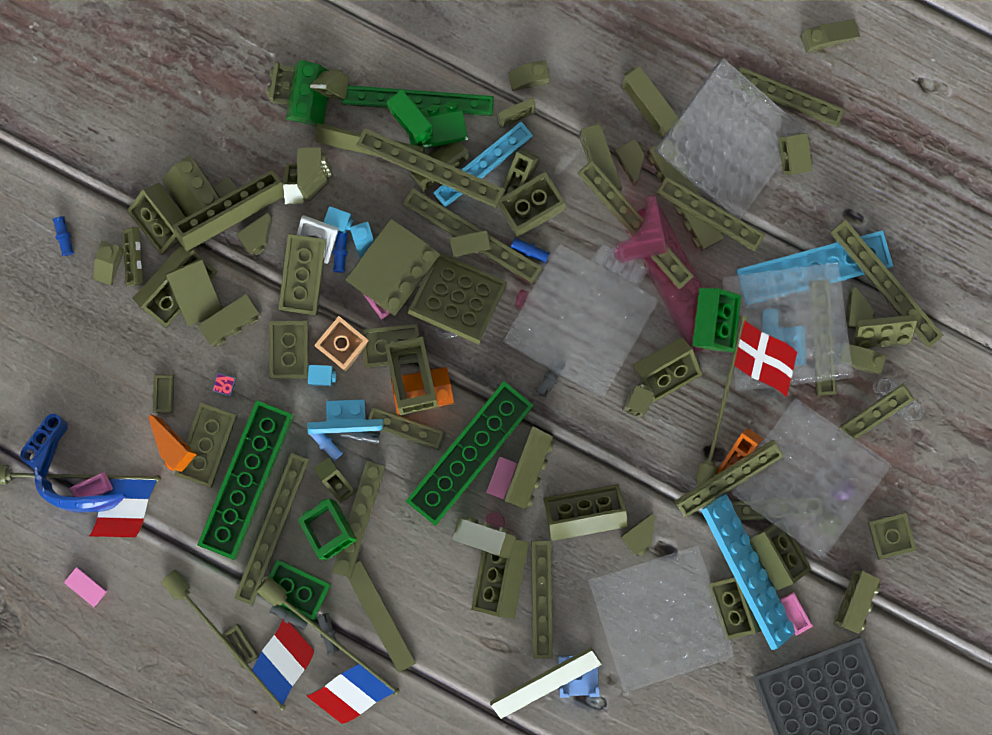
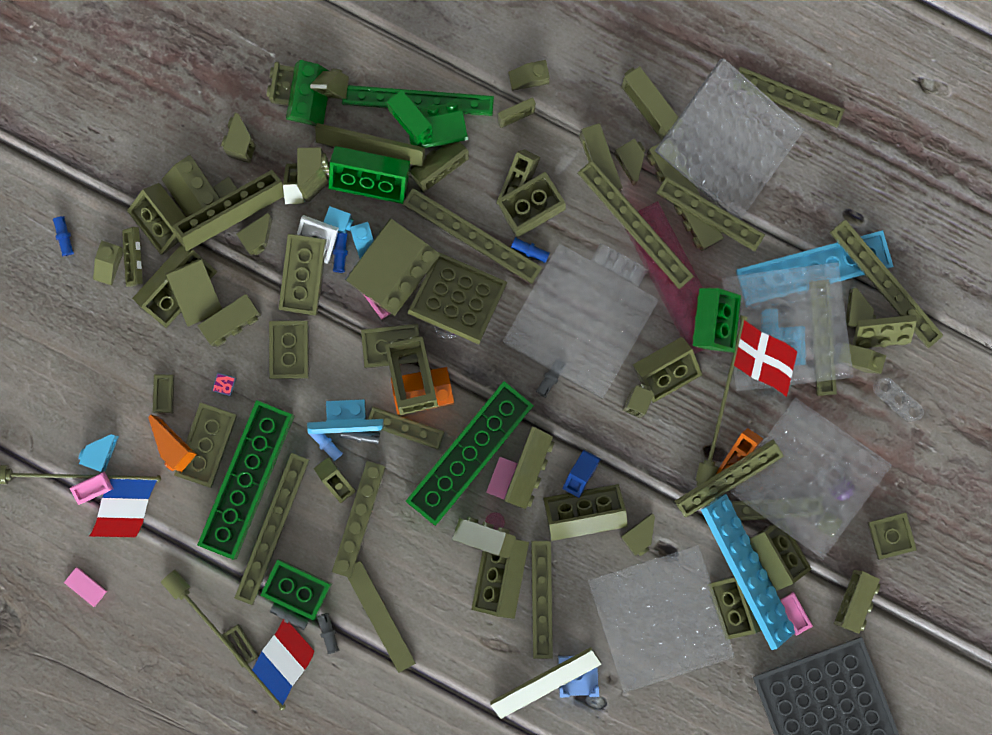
(41, 463): blue piece -> none
(98, 453): none -> medium azure slope
(238, 142): none -> olive slope
(321, 375): medium azure brick -> none
(338, 543): green window -> none
(341, 343): light nougat slope -> none
(349, 691): flag -> none
(369, 174): none -> green brick
(430, 168): olive plate -> none
(470, 244): olive tile -> none
(488, 160): medium azure plate -> none
(521, 299): clear pink tile -> none
(581, 473): none -> blue slope
(647, 240): clear pink arch -> none
(795, 153): olive brick -> none
(829, 35): olive slope -> none
(878, 412): olive tile -> none

